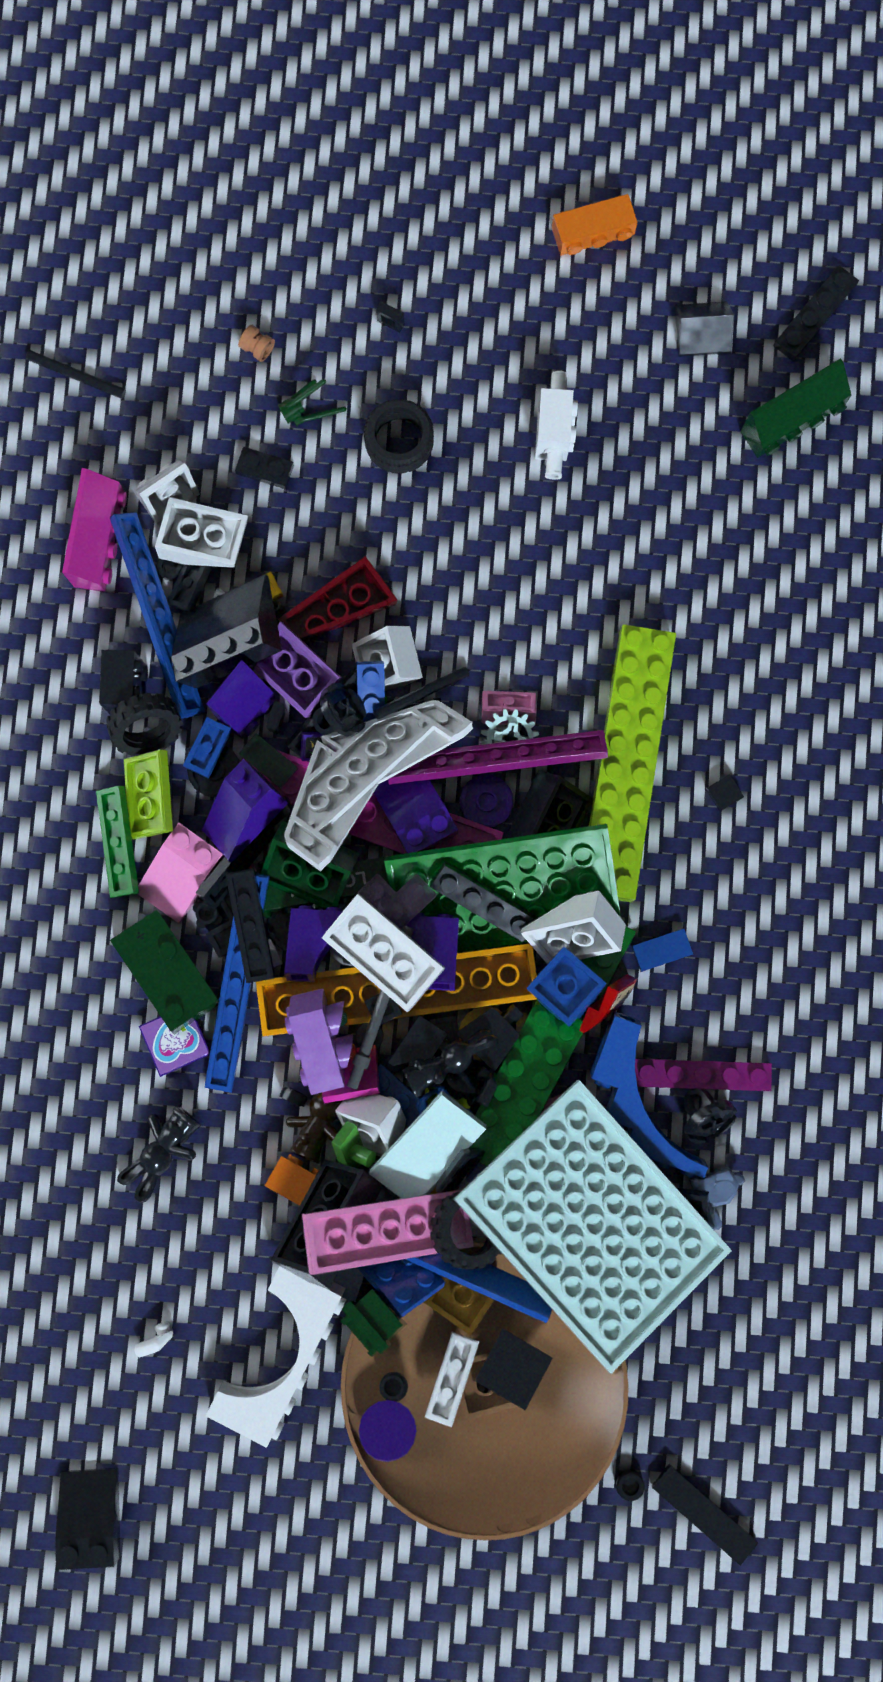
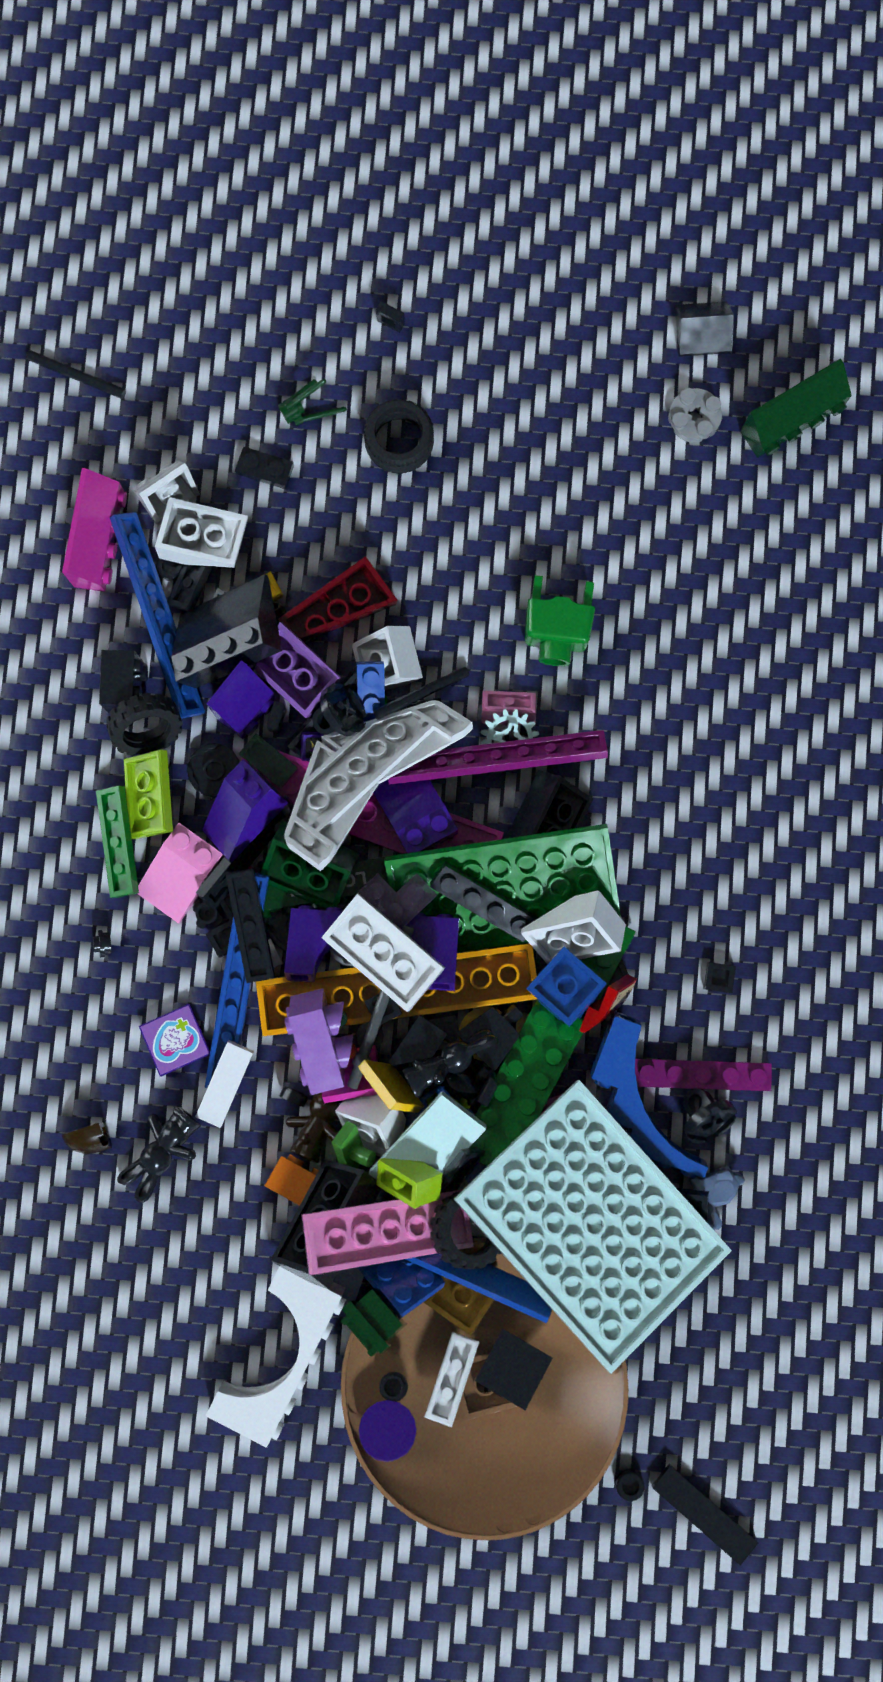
(88, 1139): none -> dark brown brick
(88, 1519): black slope -> none
(102, 943): none -> black plate
(155, 1344): white arm -> none
(165, 972): dark green brick -> none
(207, 747): blue plate -> none
(224, 1083): none -> white tile
(255, 342): nougat wheel -> none
(390, 1086): none -> yellow tile
(409, 1181): none -> lime slope
(486, 800): dark purple tile -> none
(556, 425): white brick -> none
(558, 624): none -> green piece
(594, 225): orange brick -> none
(632, 744): lime brick -> none
(662, 950): blue tile -> none
(702, 401): none -> light grey plate
(719, 977): none -> black tile
(724, 792): black tile -> none
(816, 313): black plate -> none

